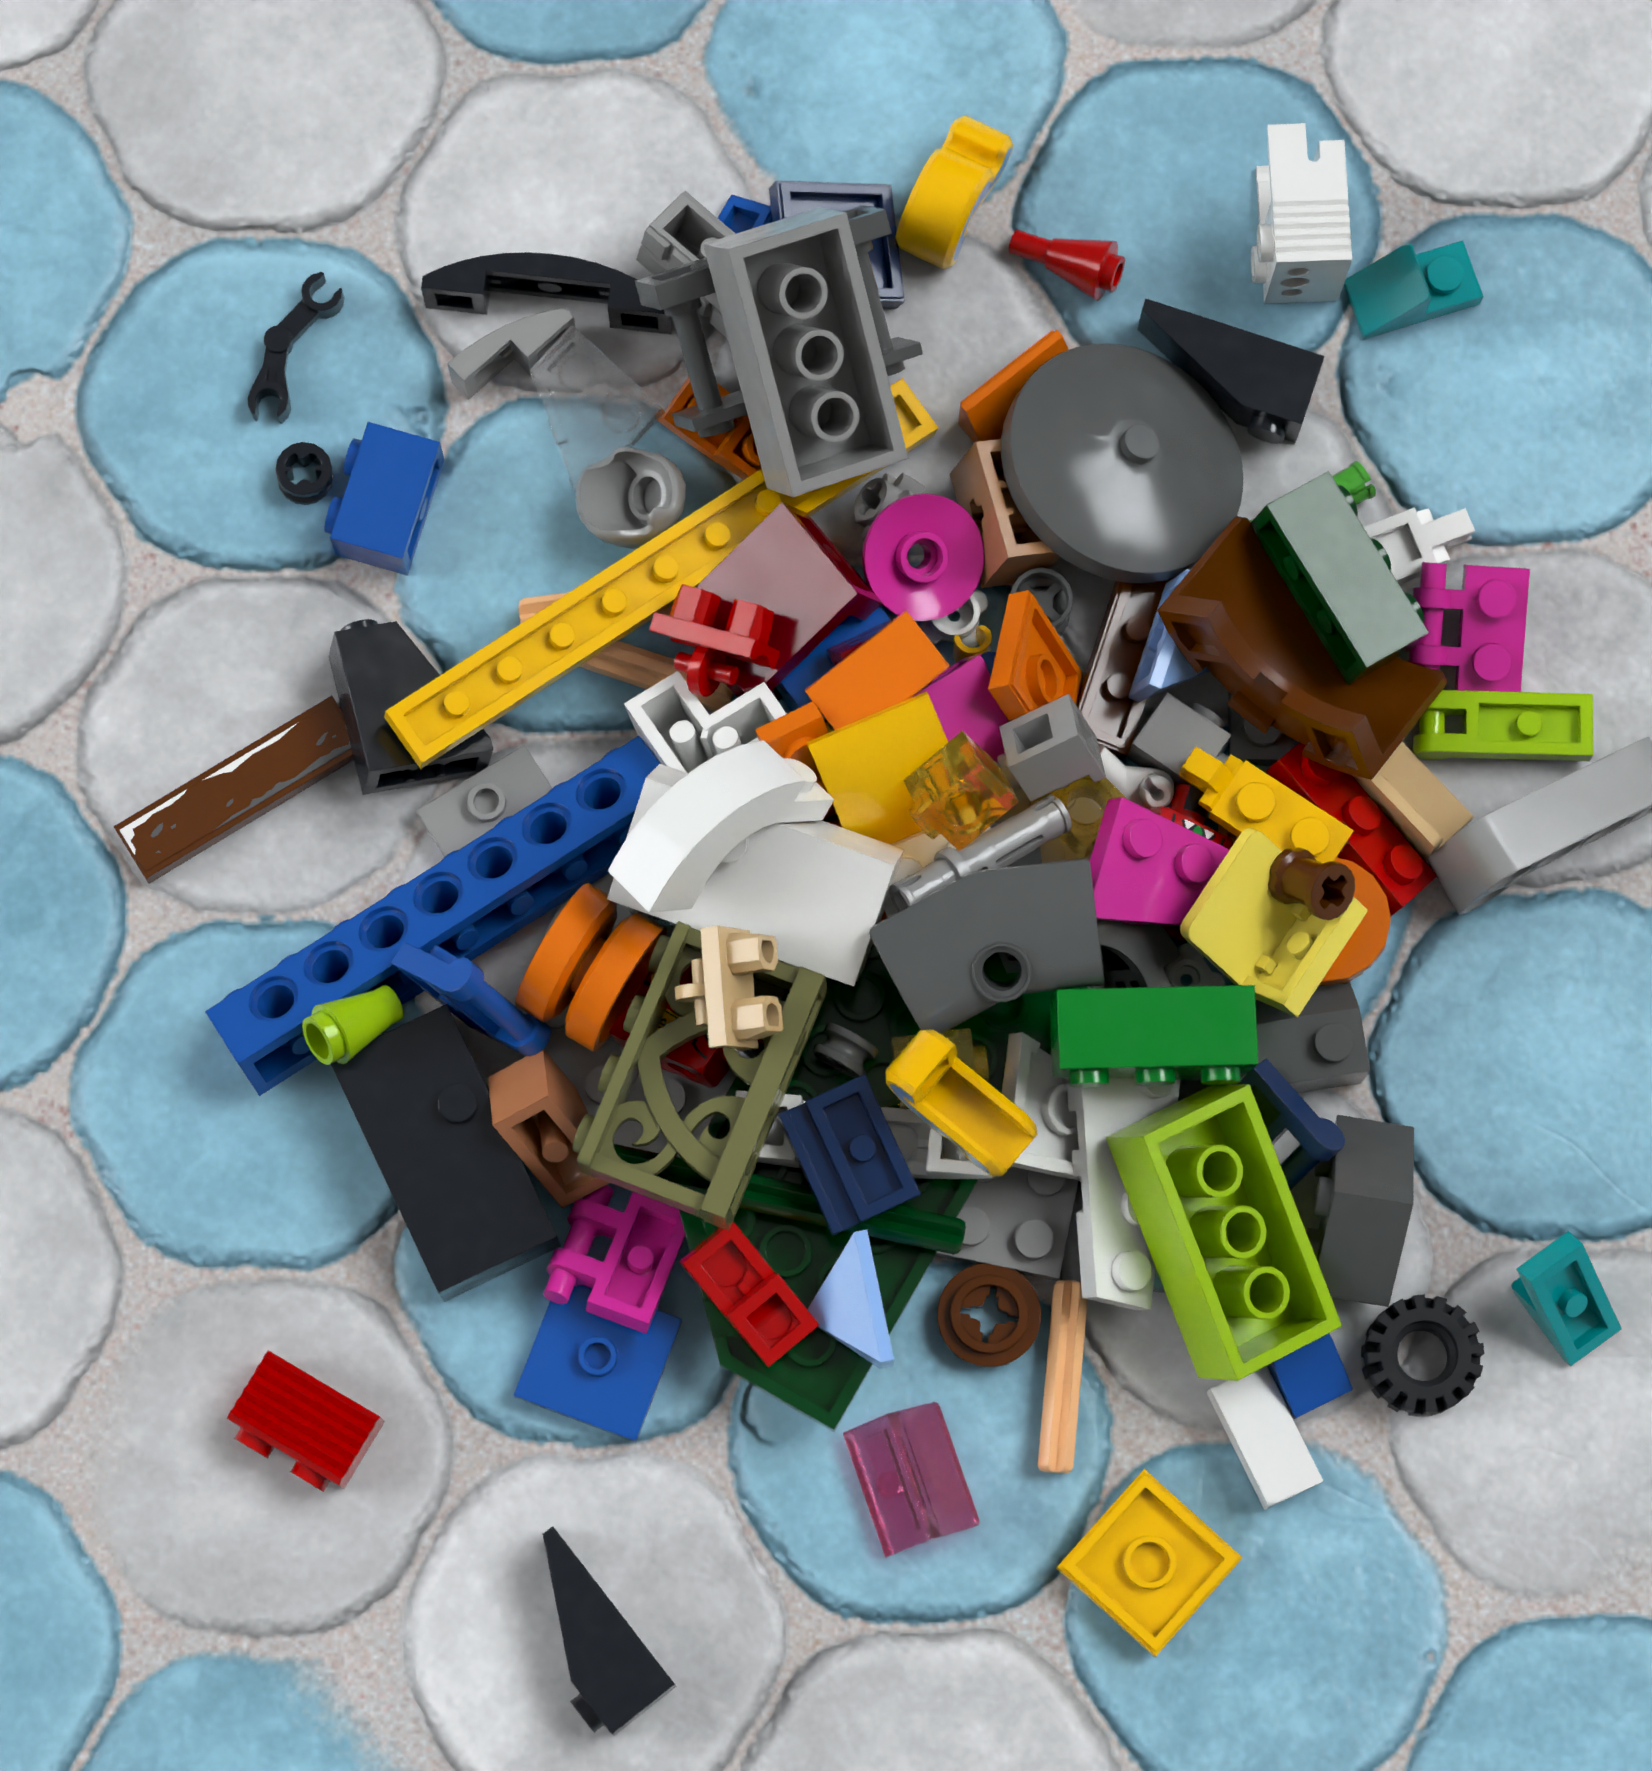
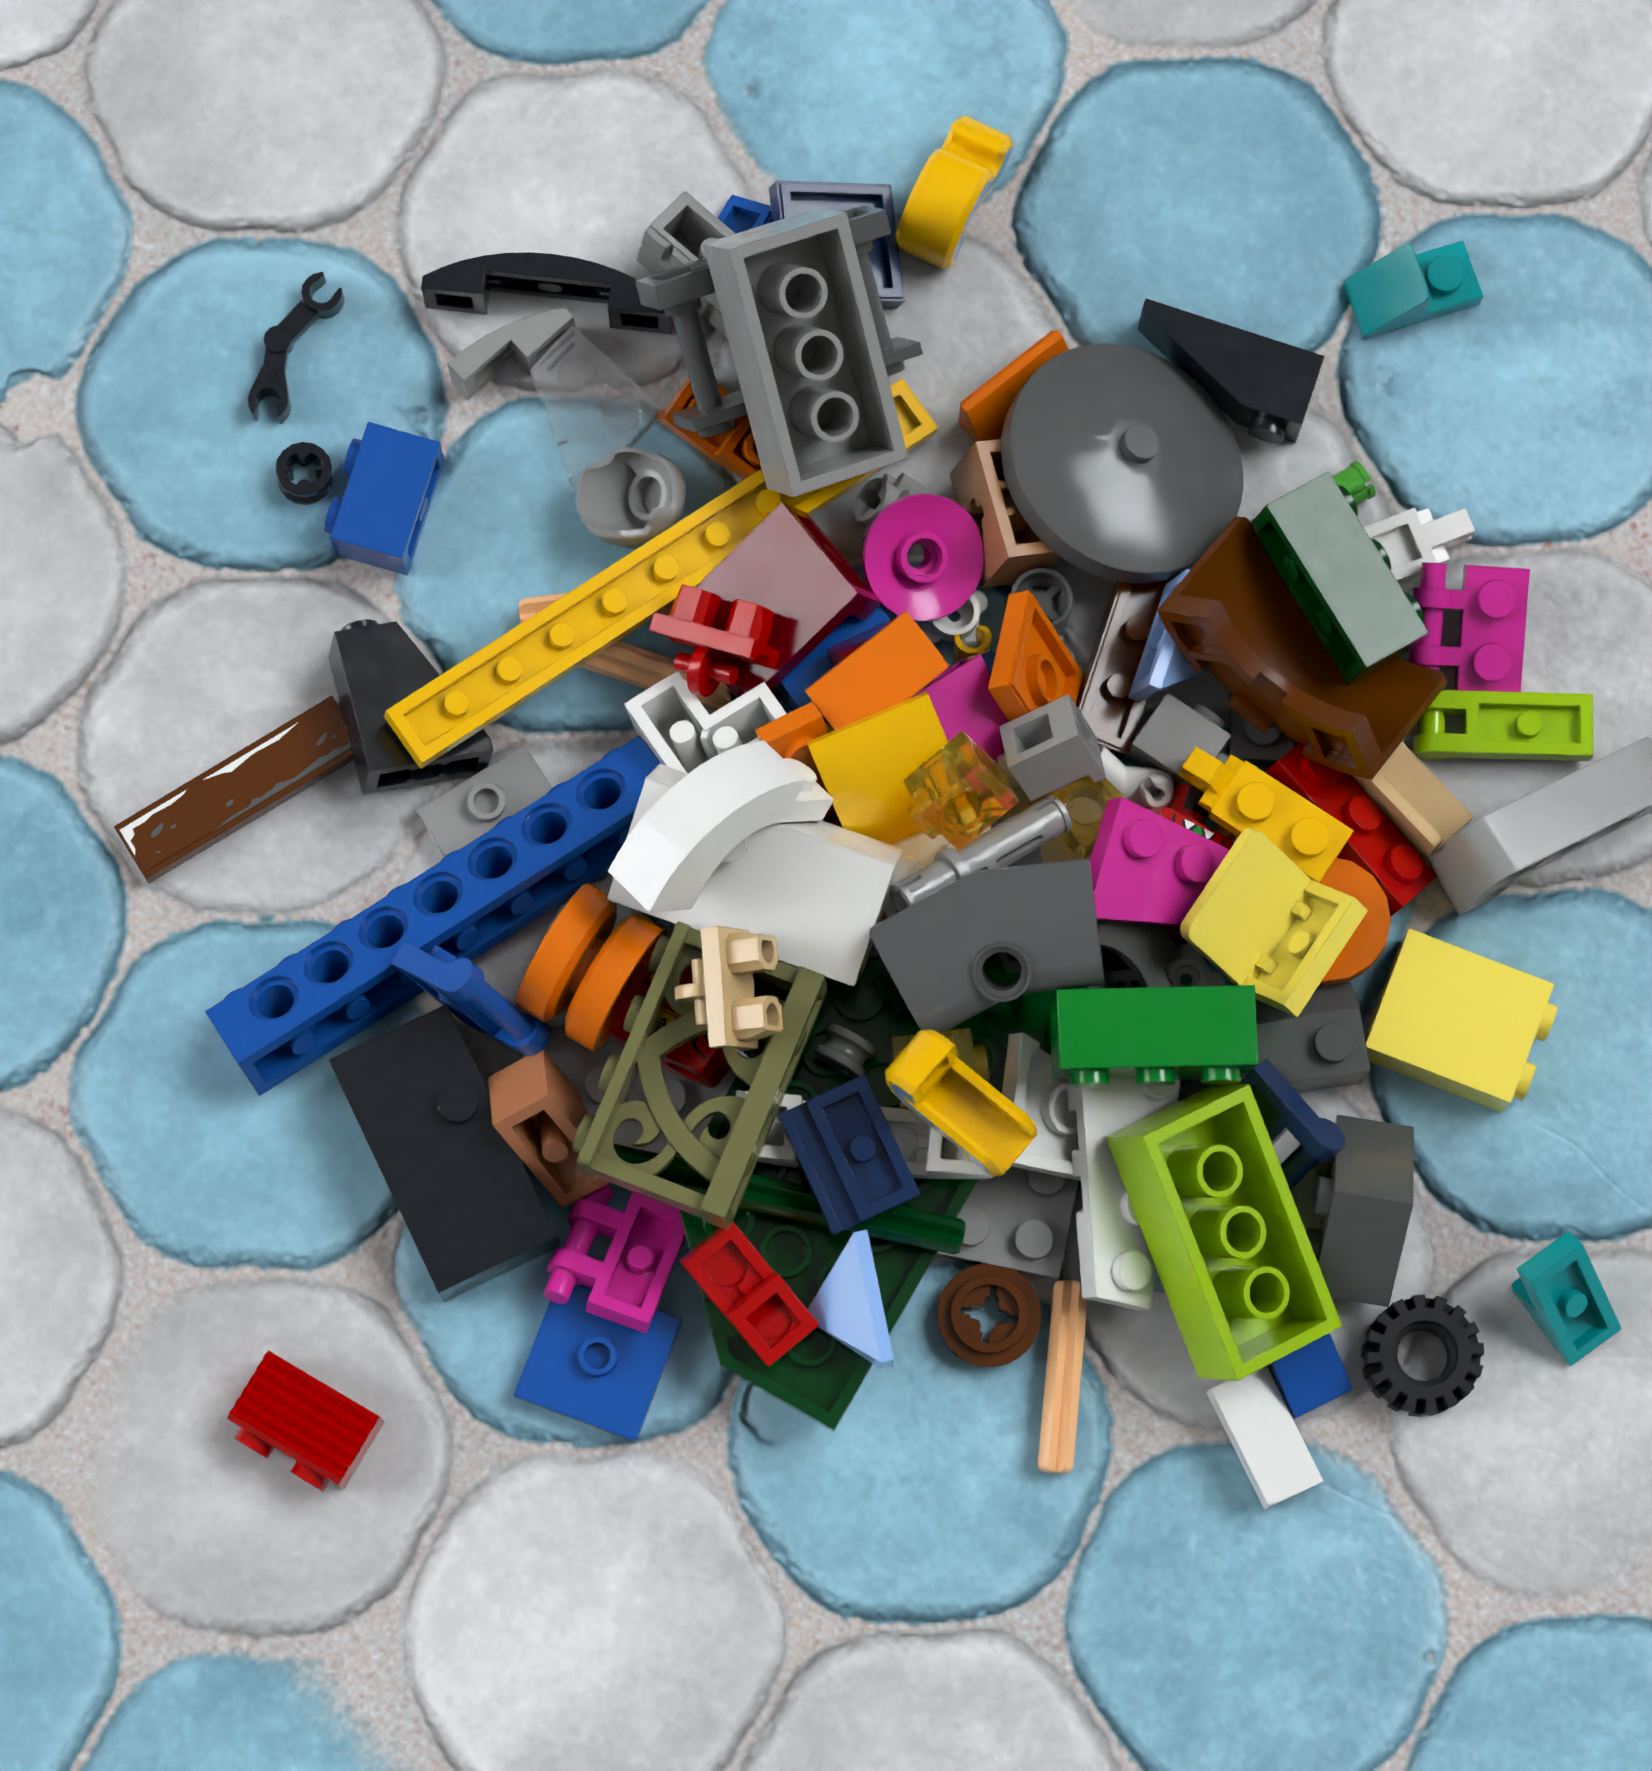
(349, 1024): lime cone -> none
(603, 1653): black slope -> none
(911, 1478): clear pink panel -> none
(1082, 263): red cone -> none
(1149, 1563): yellow plate -> none
(1302, 219): white piece -> none
(1319, 886): reddish brown bush -> none
(1459, 1021): none -> light yellow brick

